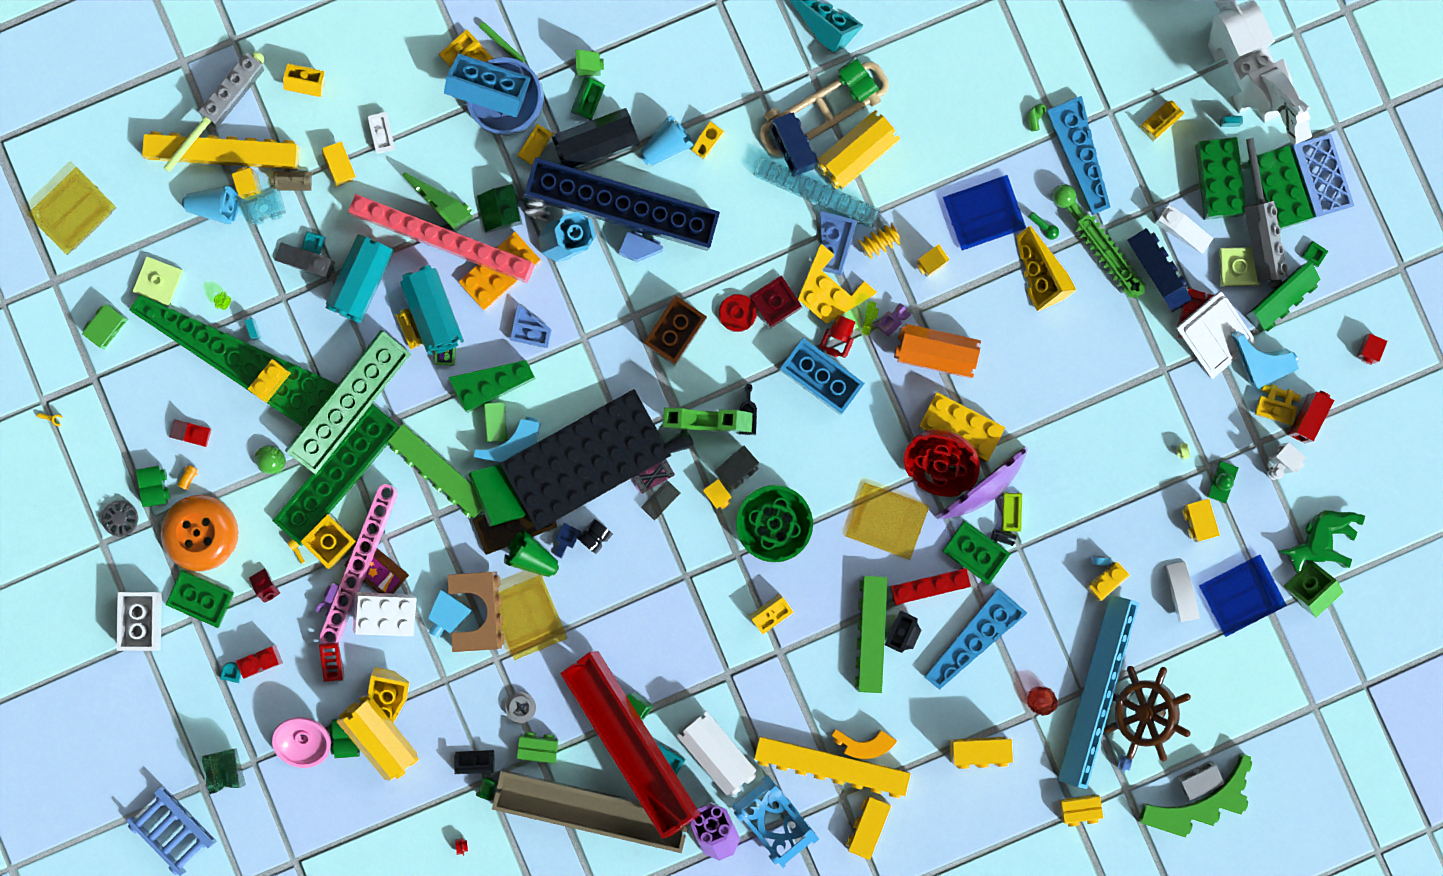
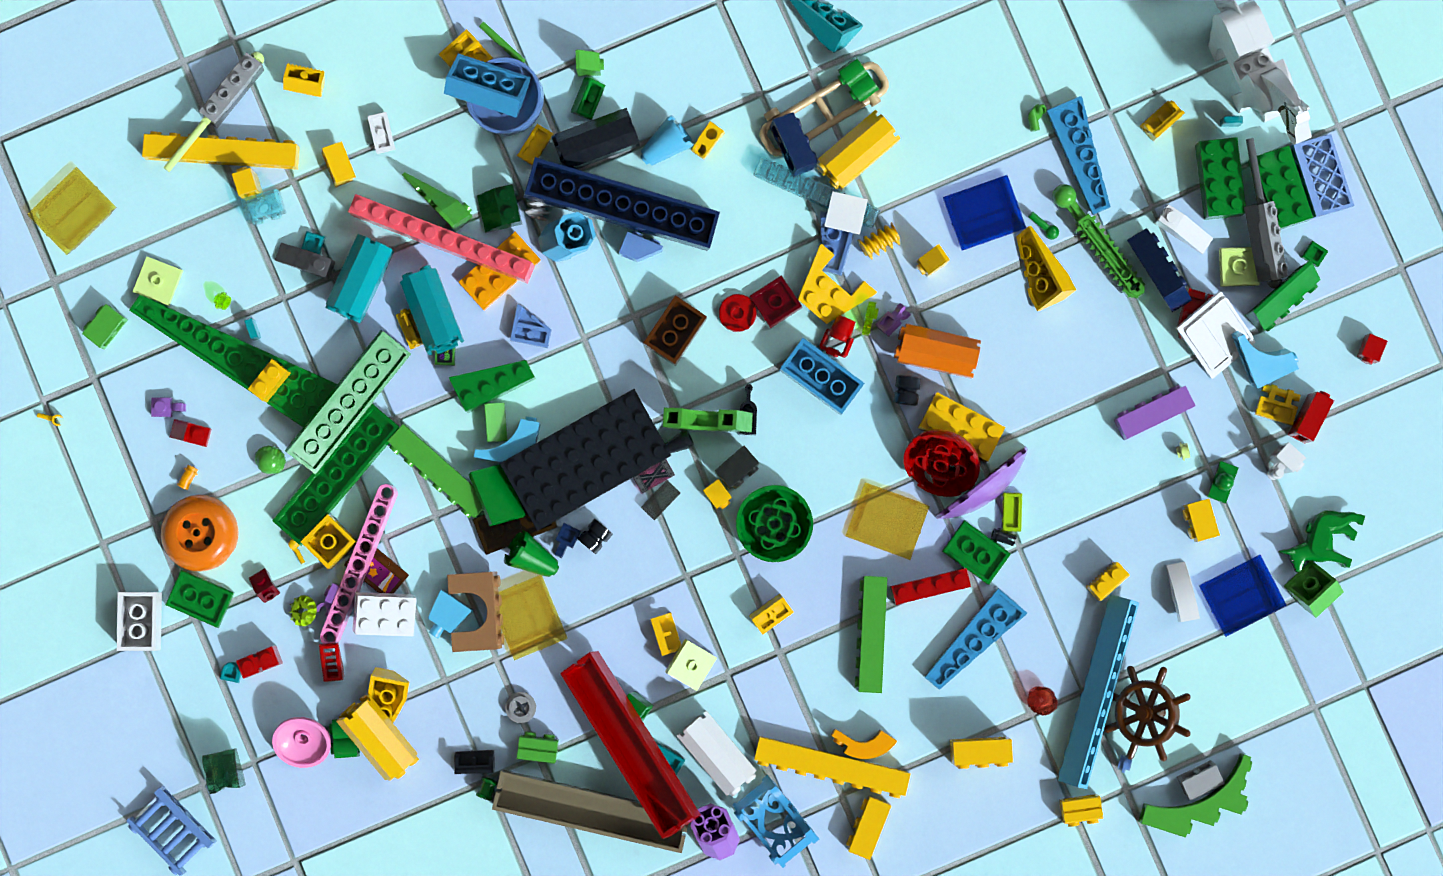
(119, 518): flat silver wheel -> none
(152, 486): green brick -> none
(164, 406): none -> medium lavender plate
(213, 204): medium azure cone -> none
(292, 181): dark tan hinge -> none
(304, 618): none -> lime gear
(461, 846): red plate -> none
(666, 633): none -> yellow hinge
(690, 664): none -> yellowish green plate
(846, 212): none -> white sticker
(903, 632): black slope -> none
(907, 390): none -> black wheel
(1101, 560): medium azure tile -> none
(1151, 414): none -> medium lavender brick

